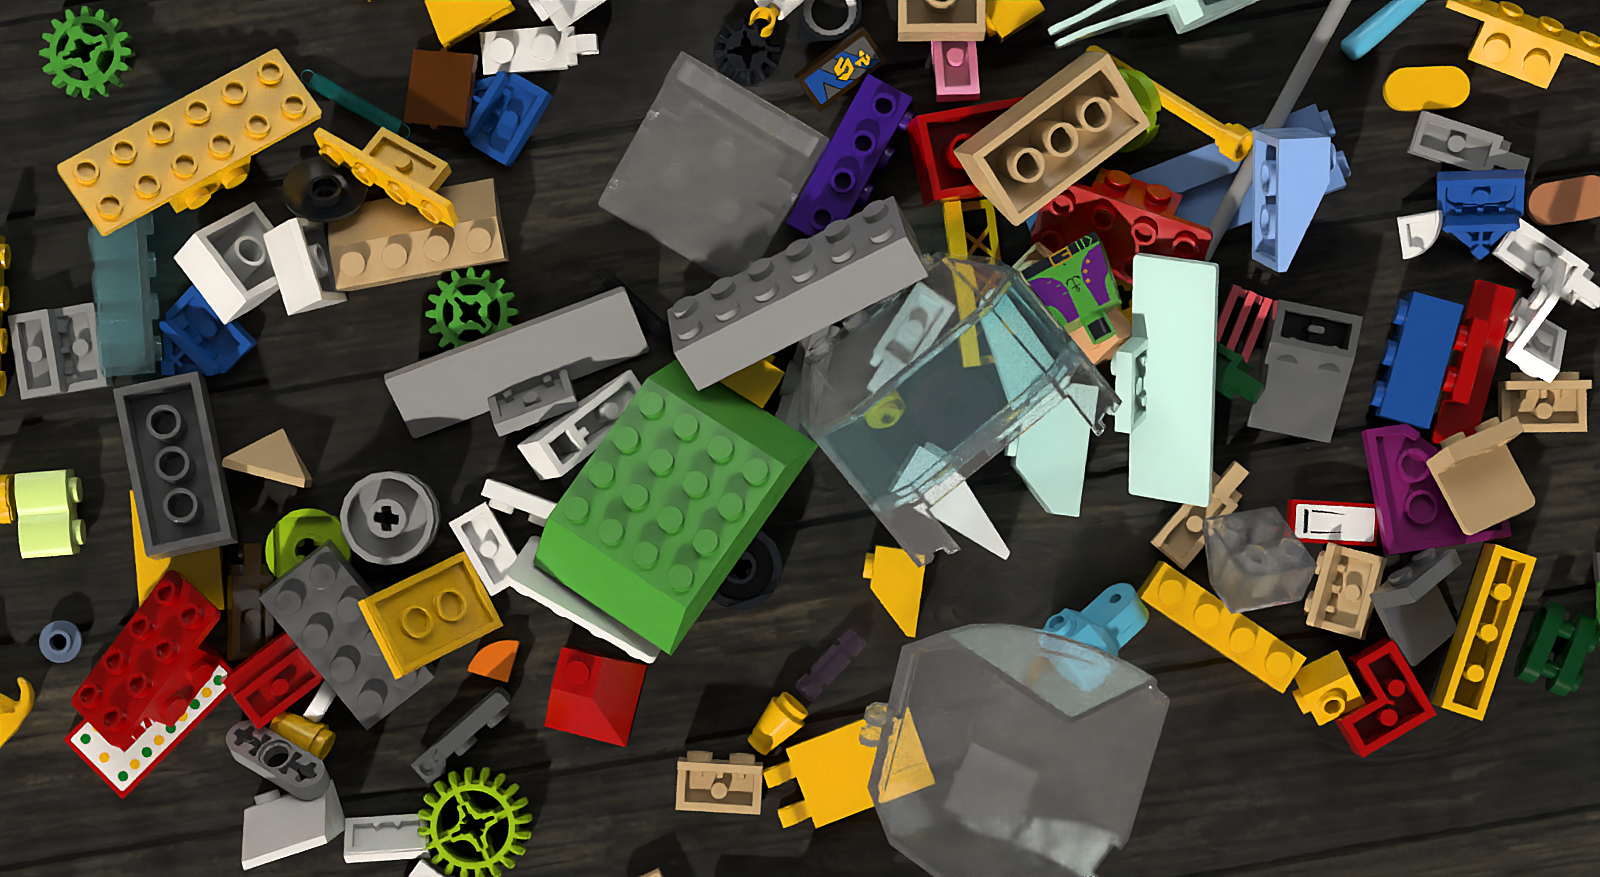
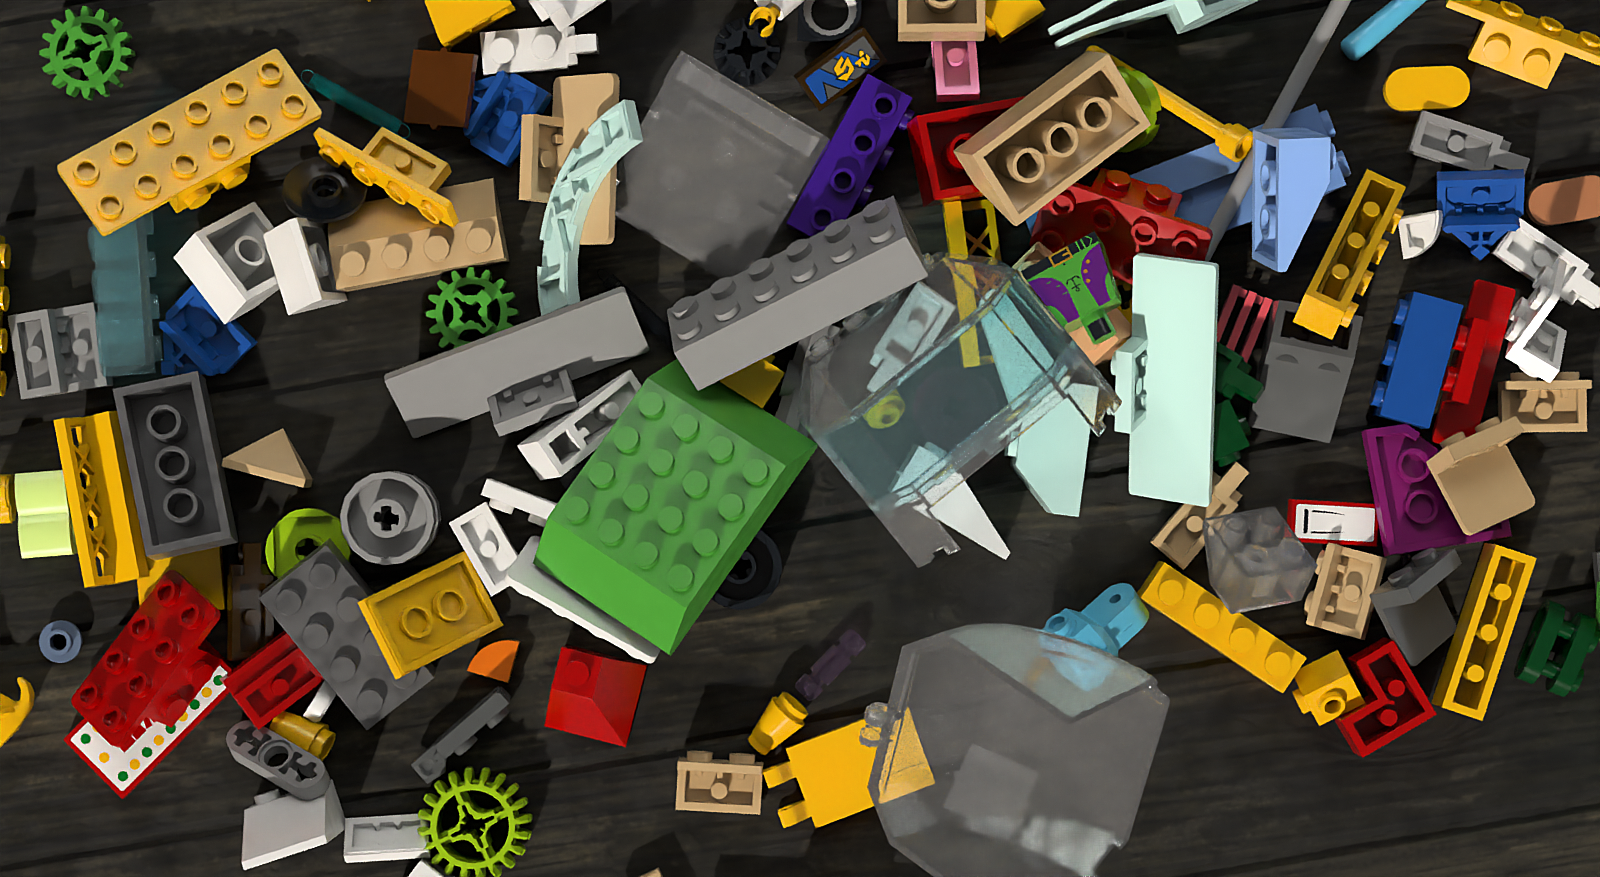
(106, 499): none -> yellow fence
(549, 140): none -> tan bracket
(571, 197): none -> light aqua tile
(896, 584): yellow slope -> none
(1229, 433): none -> dark green brick
(1349, 254): none -> yellow brick

